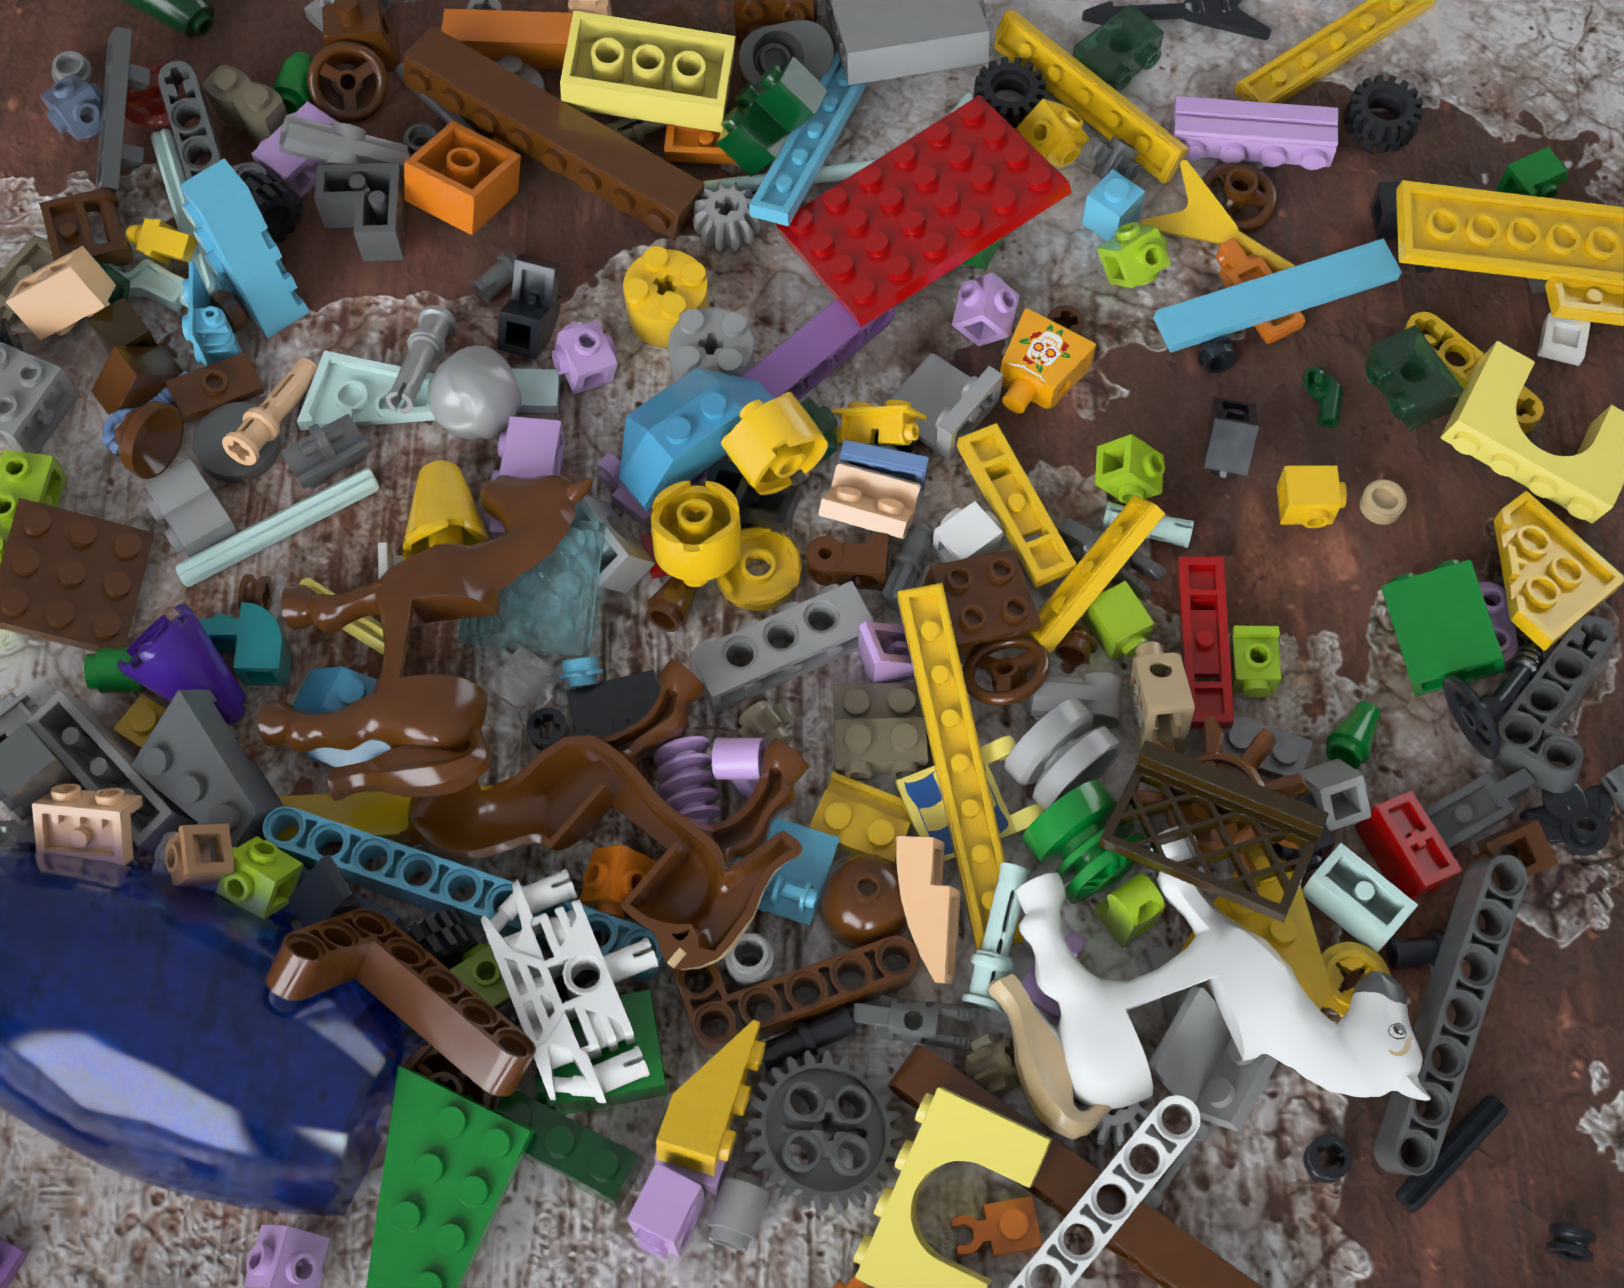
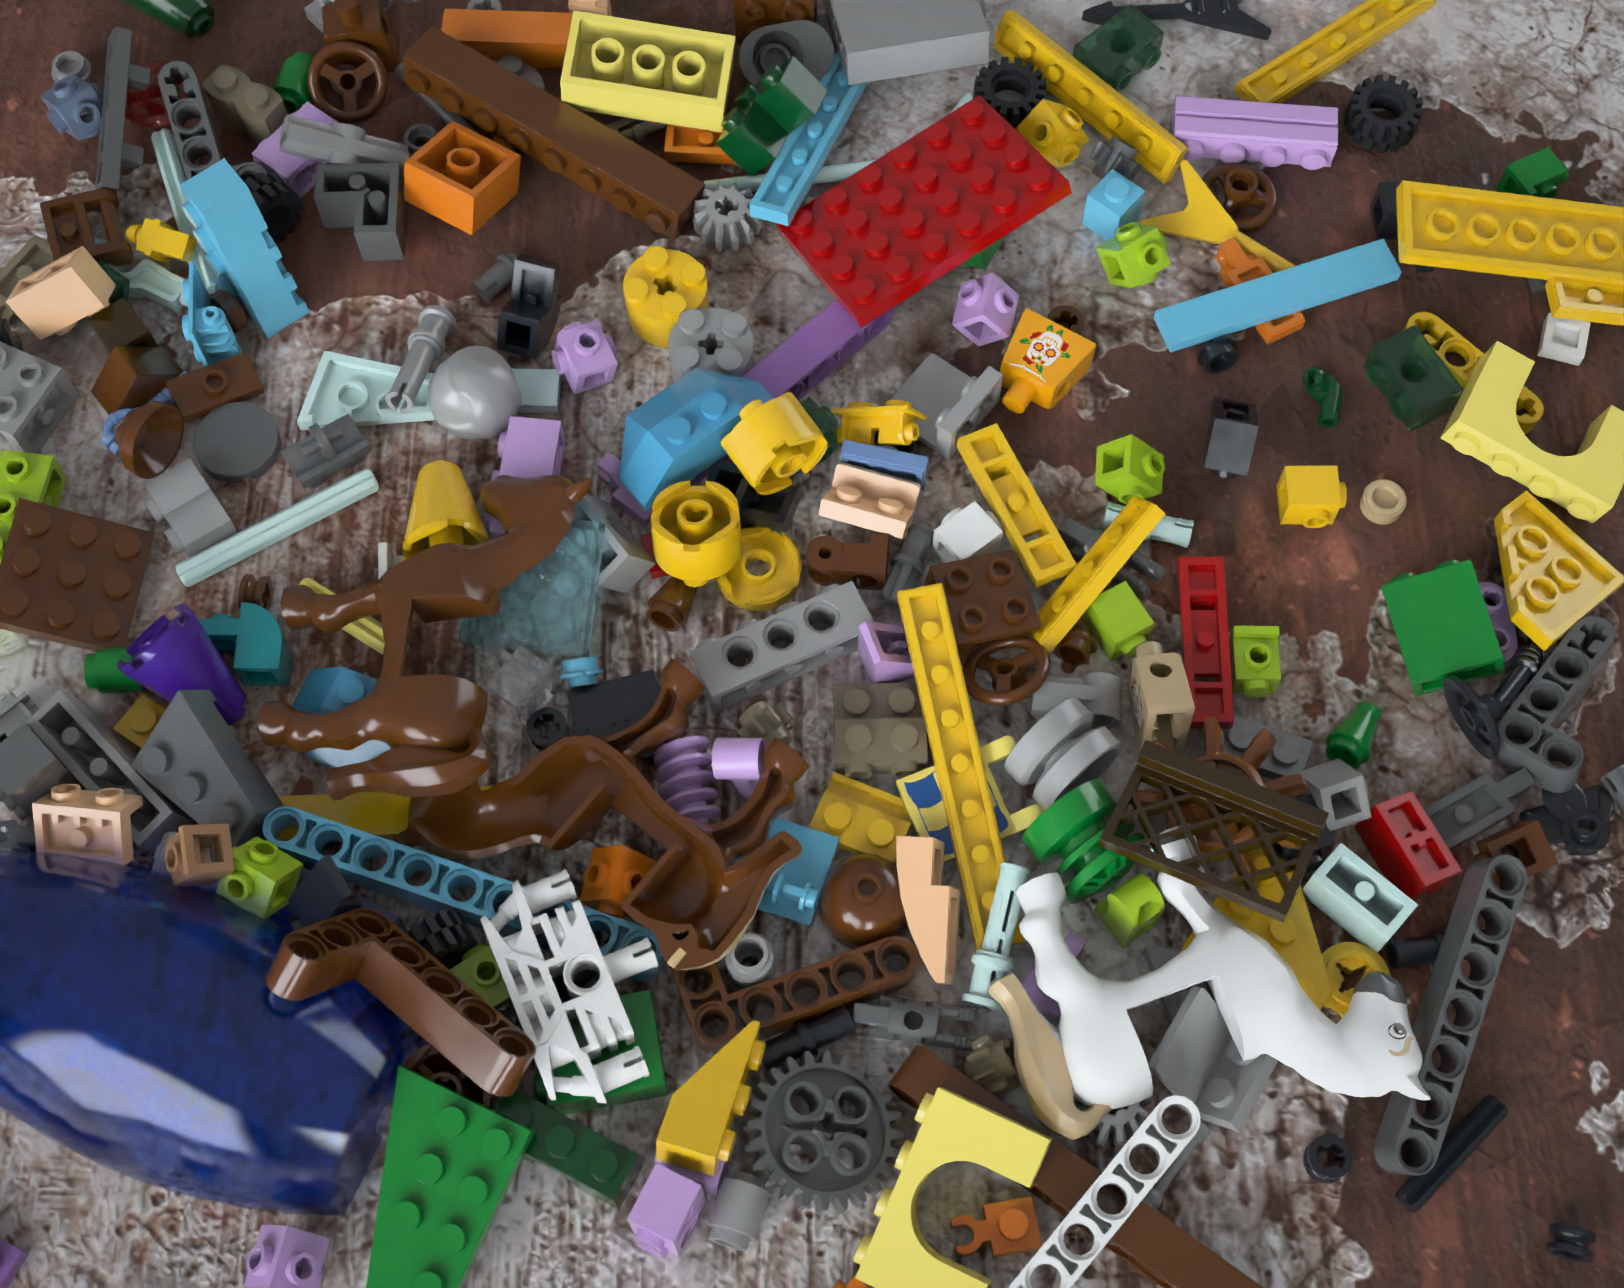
(263, 422): light nougat pin -> none

